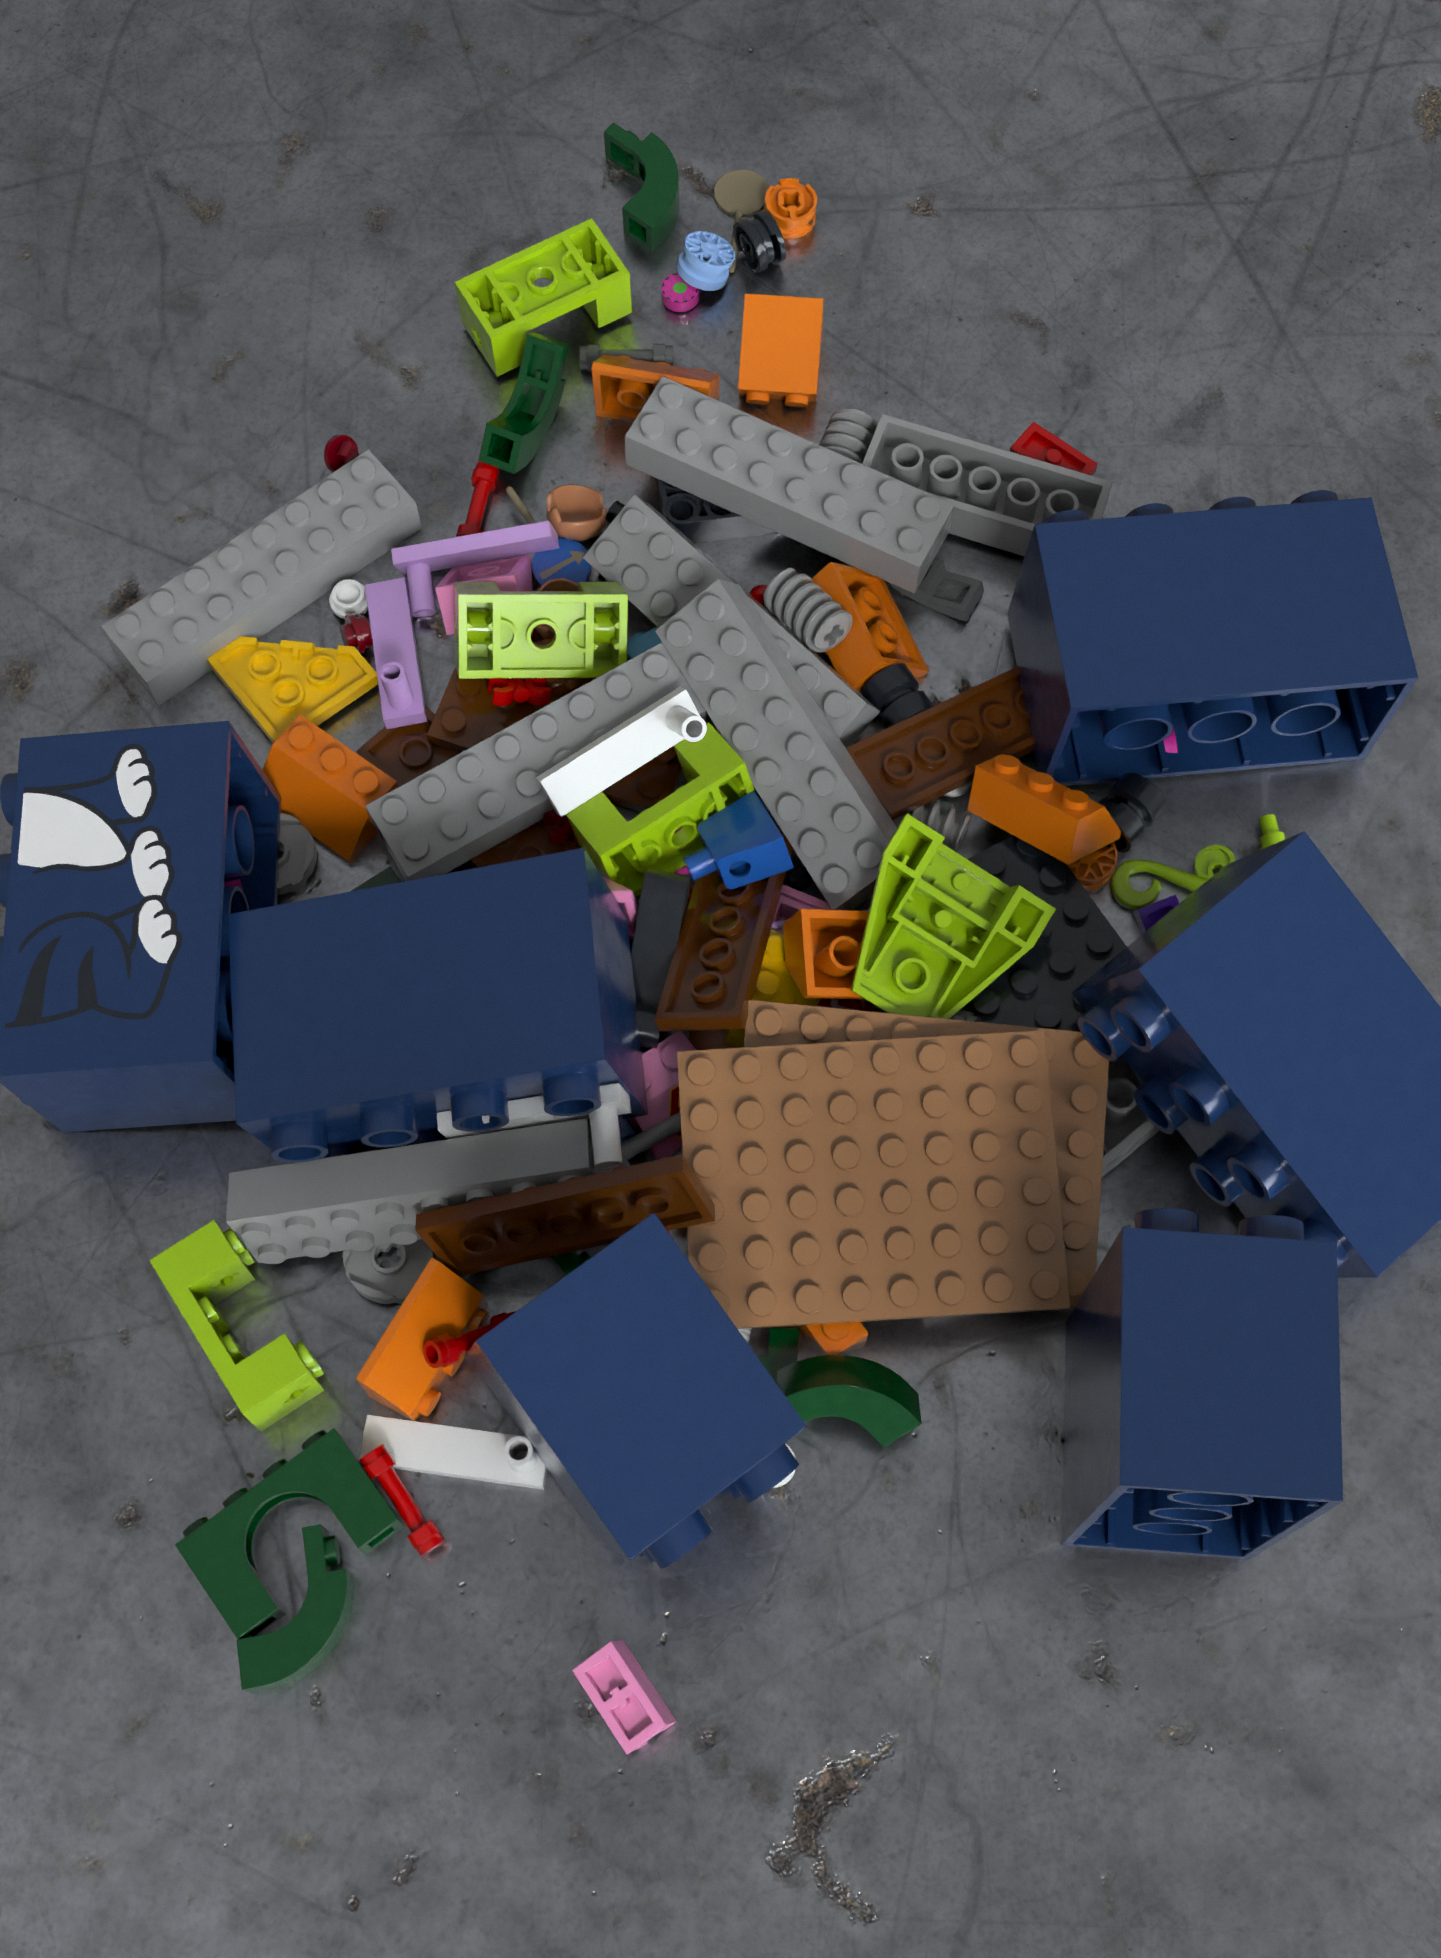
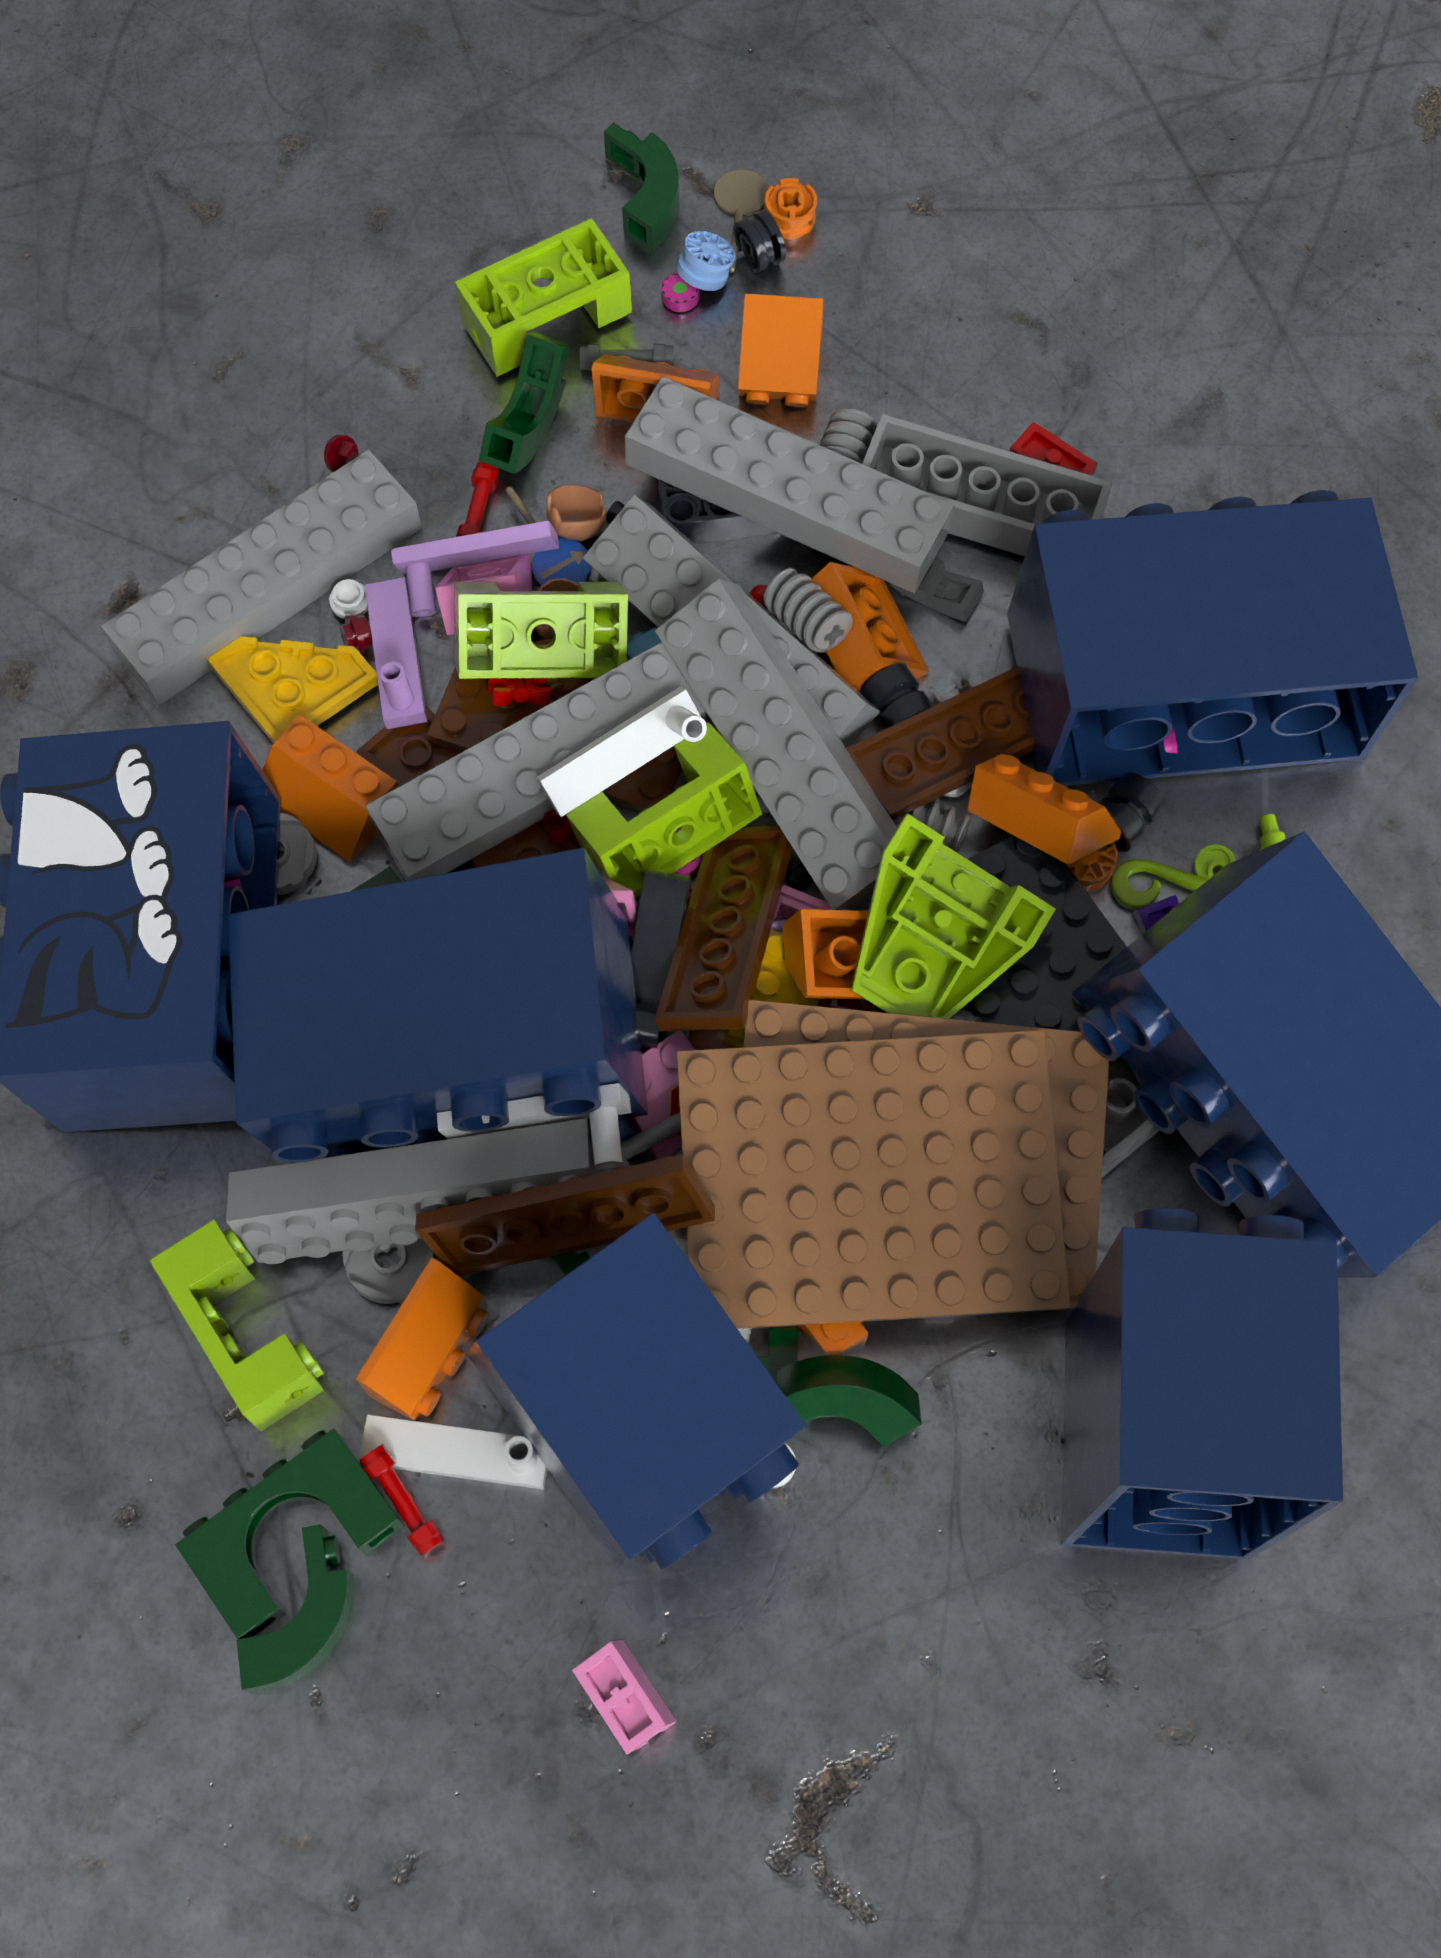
(445, 1349): red bar -> none
(739, 845): blue torso -> none

